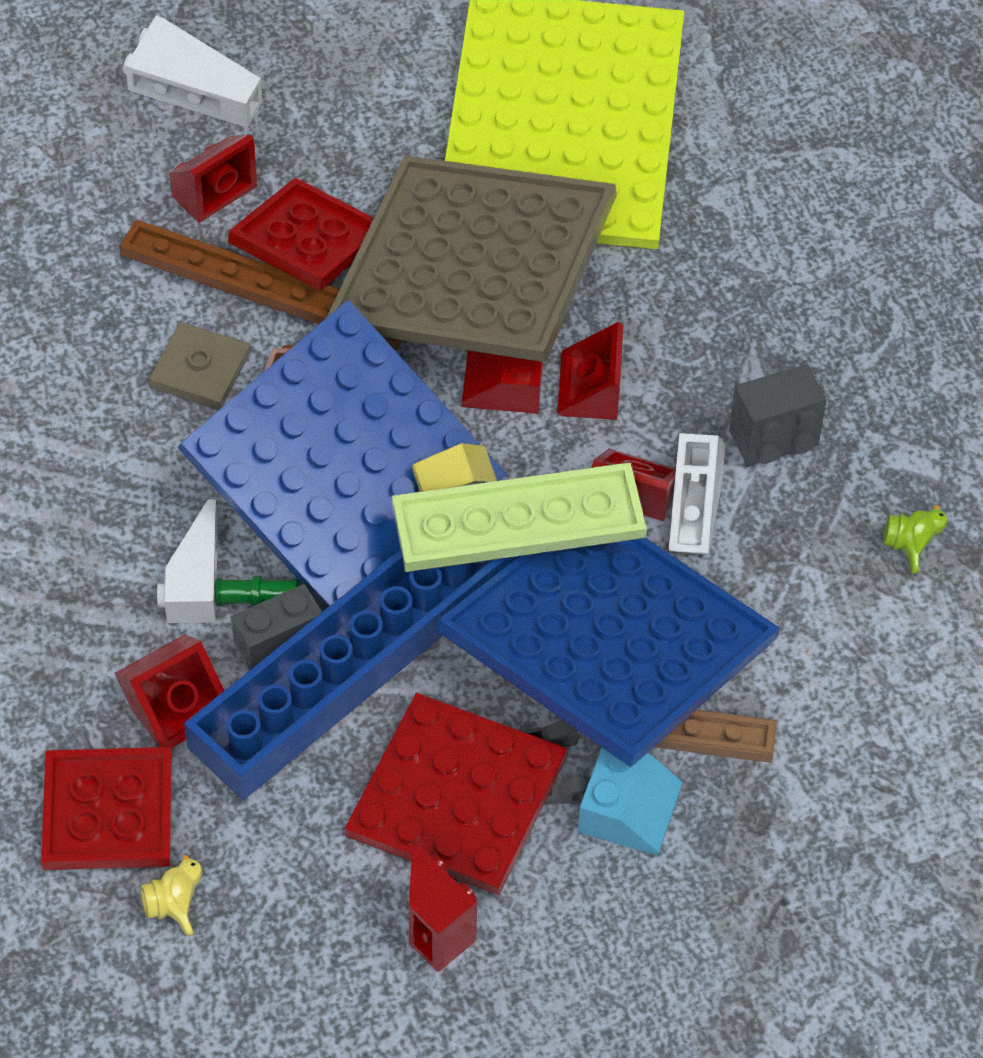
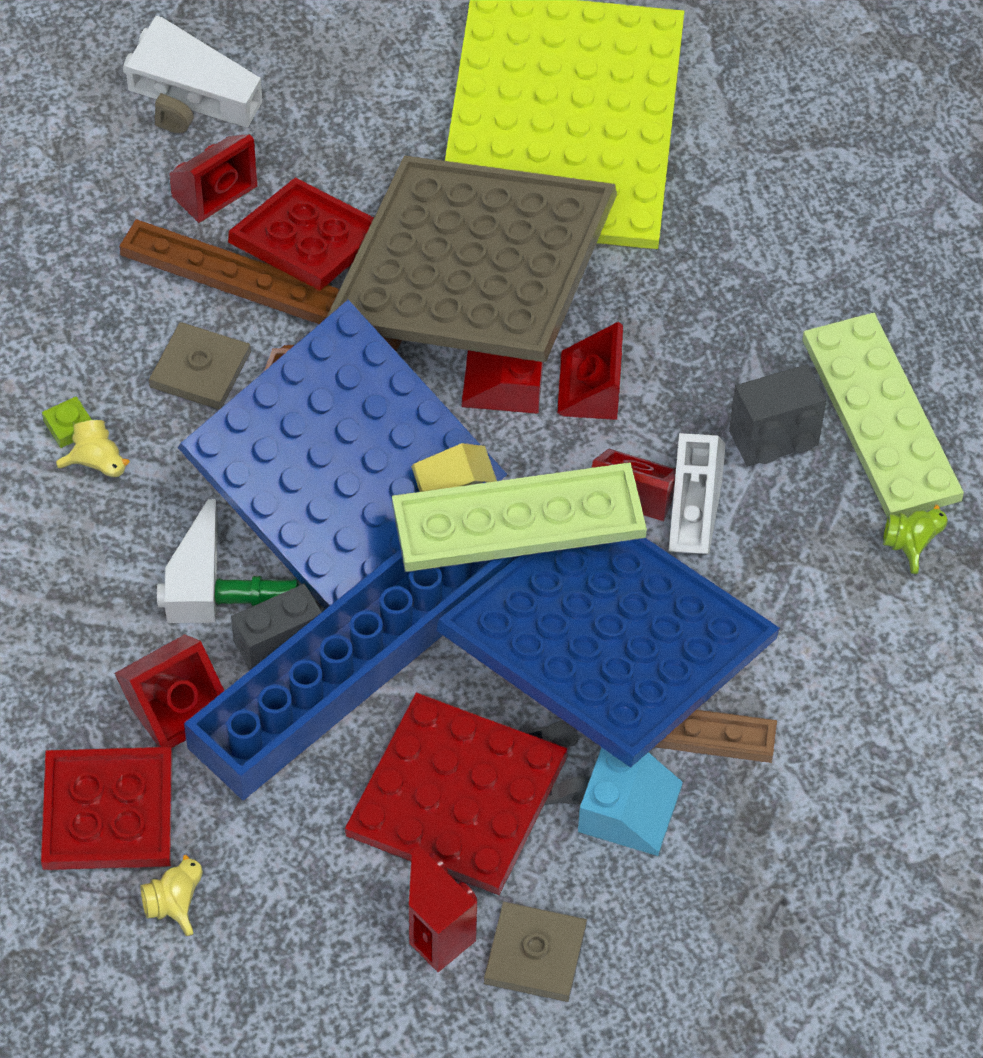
(62, 418): none -> lime plate
(94, 449): none -> light yellow animal
(172, 114): none -> dark tan tile
(535, 951): none -> dark tan plate
(882, 416): none -> yellowish green plate

